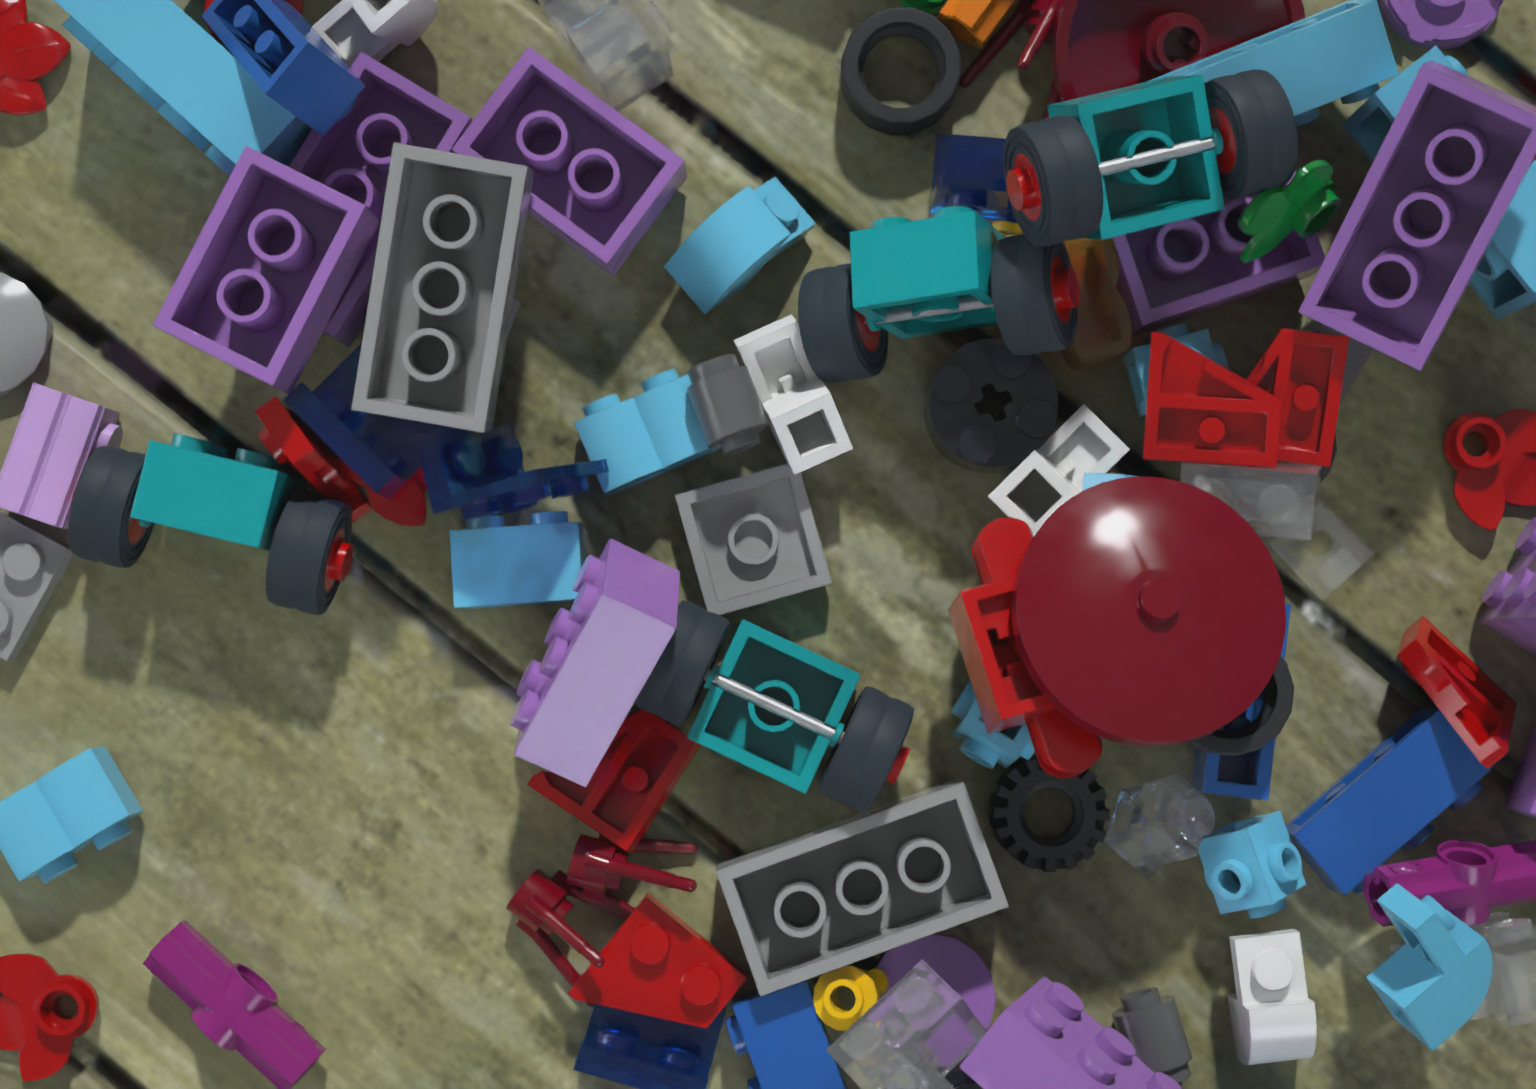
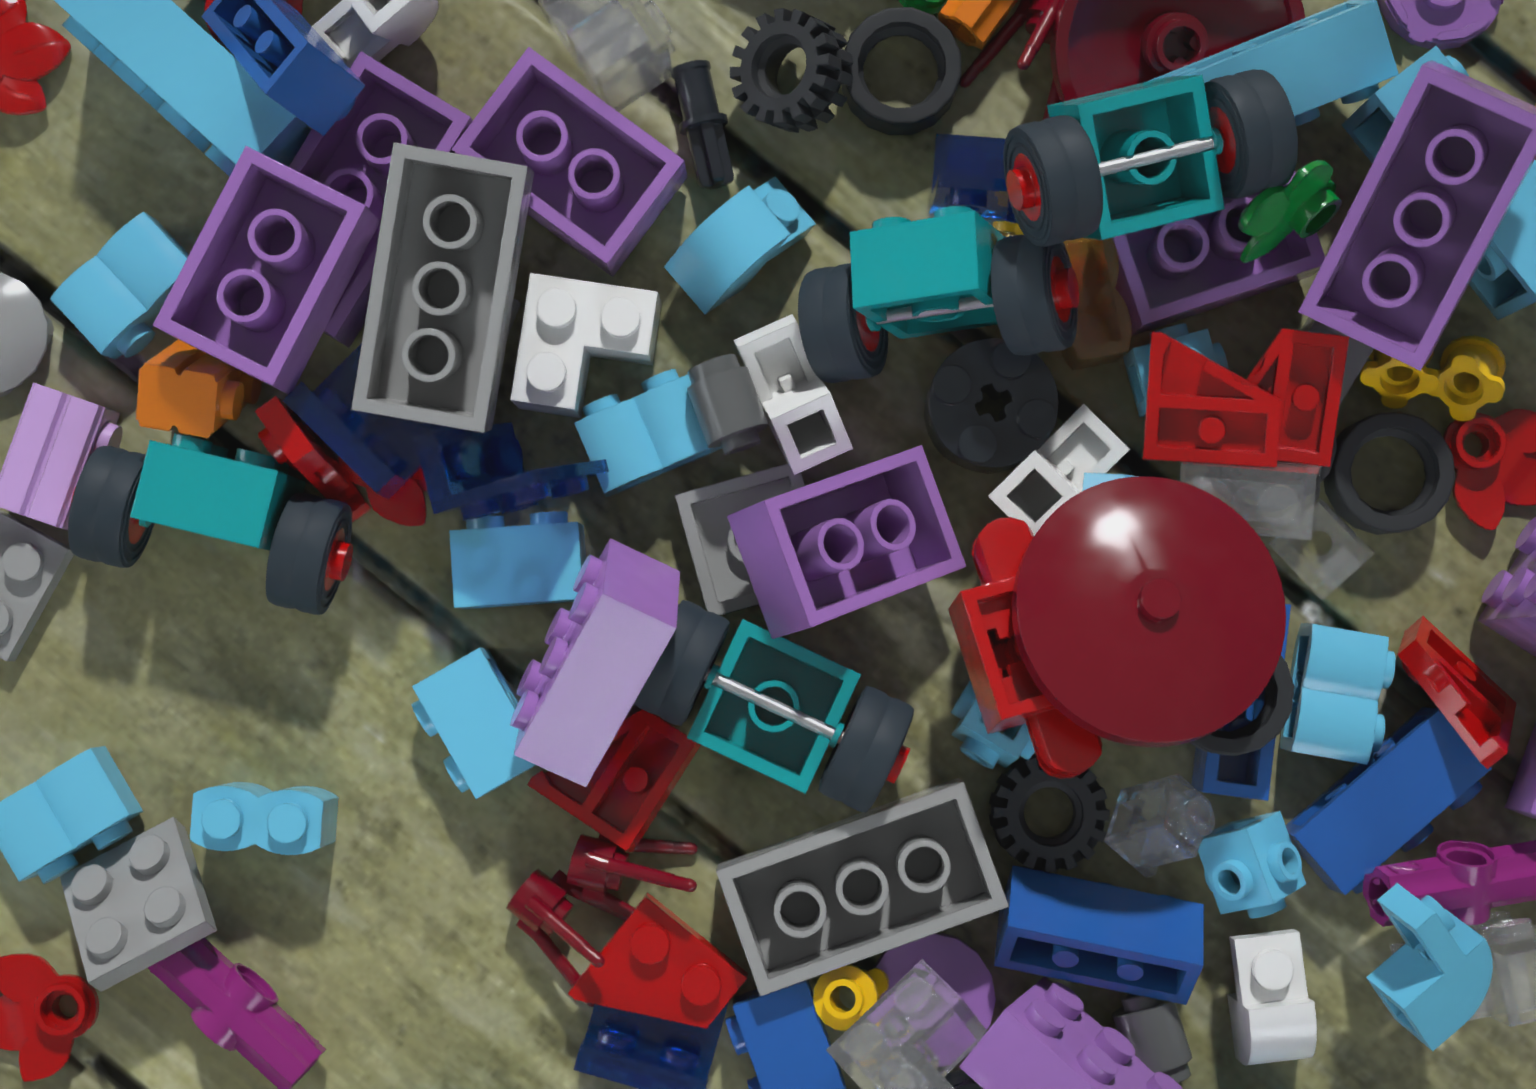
(123, 287): none -> medium azure brick
(137, 904): none -> light grey plate
(191, 391): none -> orange brick
(250, 814): none -> medium azure brick
(472, 714): none -> medium azure brick
(568, 325): none -> white brick
(703, 124): none -> black axle
(762, 62): none -> black tyre
(846, 542): none -> medium lavender brick
(1100, 935): none -> blue brick
(1337, 693): none -> medium azure brick
(1397, 380): none -> yellow brick
(1437, 469): none -> black tyre
(1470, 376): none -> yellow brick

